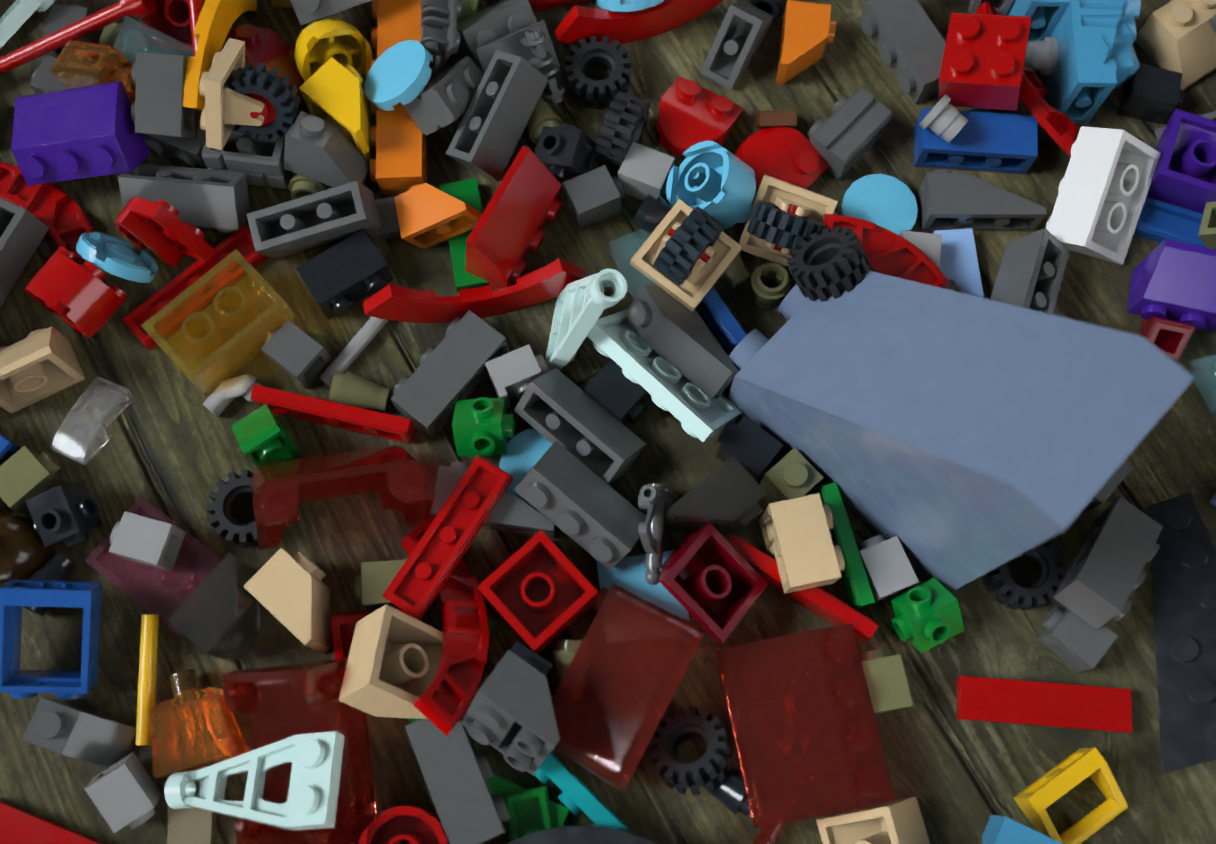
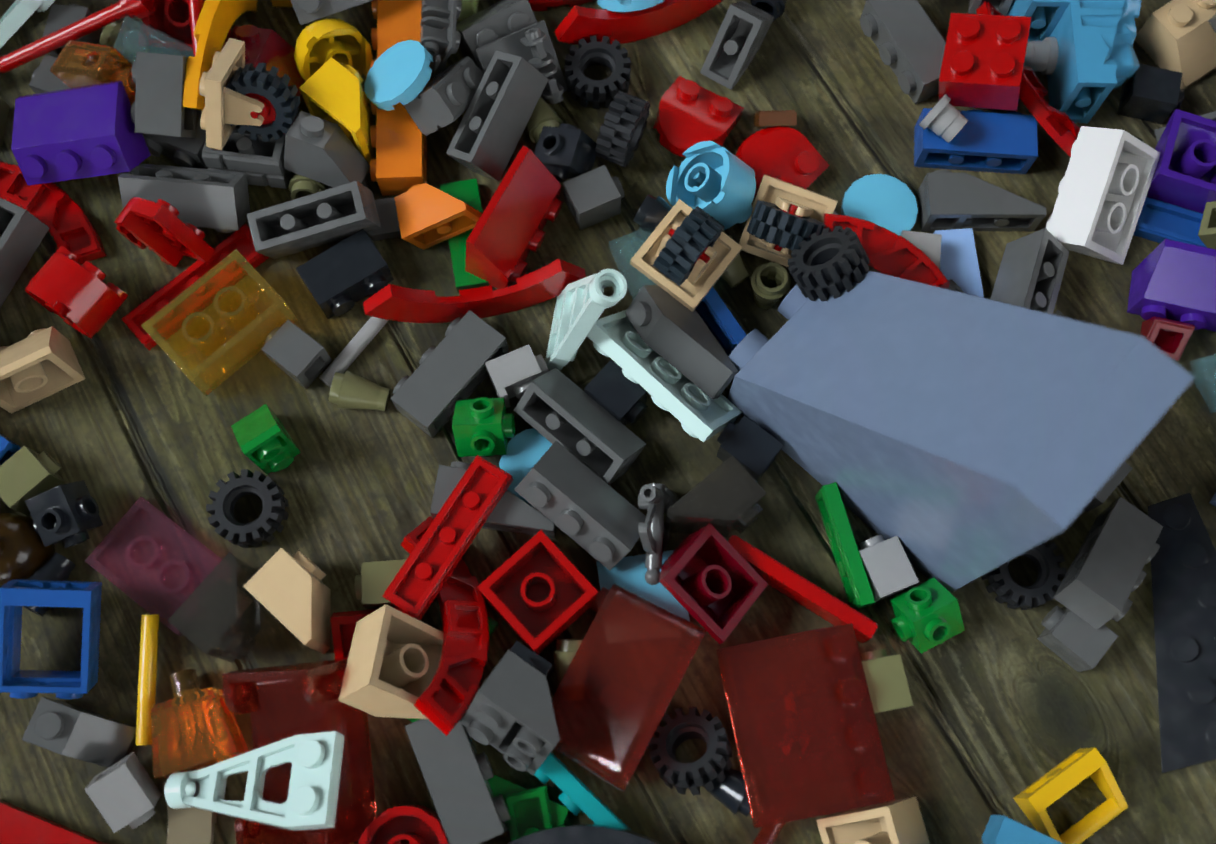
(87, 423): clear slope -> none
(116, 257): medium azure tile -> none
(146, 541): light grey brick -> none
(228, 390): light grey arm -> none
(335, 414): red tile -> none
(392, 470): clear red windscreen -> none
(645, 171): light grey brick -> none
(791, 478): olive brick -> none
(801, 542): tan brick -> none
(803, 37): orange slope -> none
(850, 131): dark grey brick -> none
(1043, 704): red tile -> none

